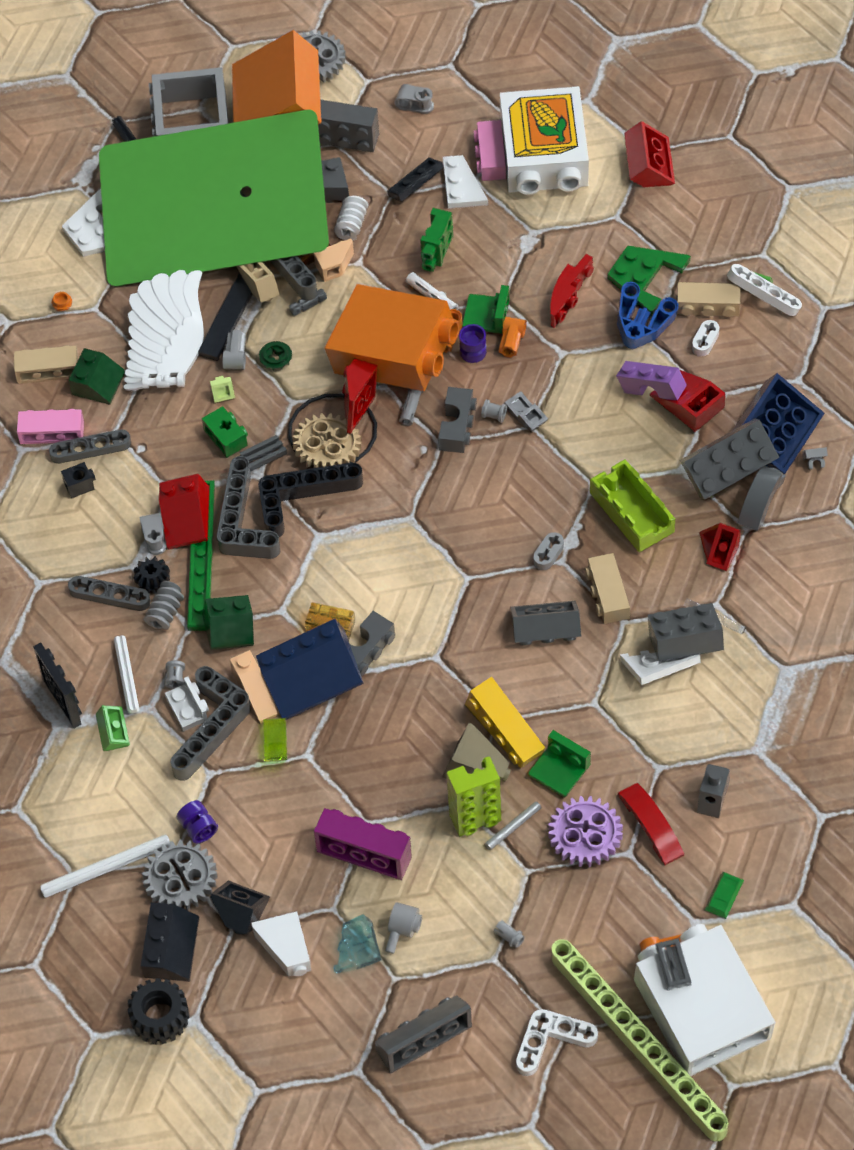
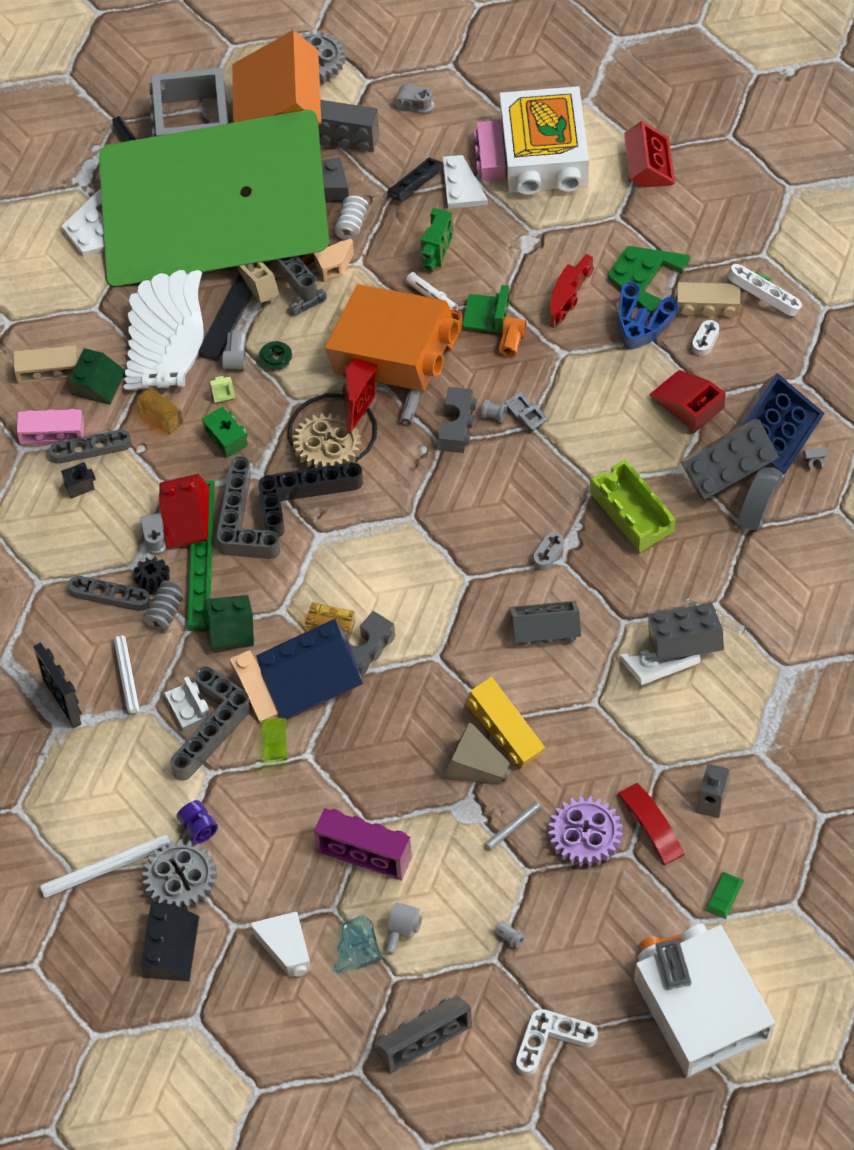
(61, 301): orange plate -> none
(112, 727): bright green slope -> none
(153, 994): black tyre -> none
(159, 411): none -> clear yellow brick
(174, 674): light grey bush -> none
(239, 906): black slope -> none
(262, 449): dark grey tile -> none
(472, 343): dark purple wheel -> none
(474, 798): lime piece -> none
(561, 764): green bracket -> none
(607, 588): tan brick -> none
(643, 1048): yellowish green beam -> none
(665, 380): medium lavender arch -> none
(720, 544): red slope -> none

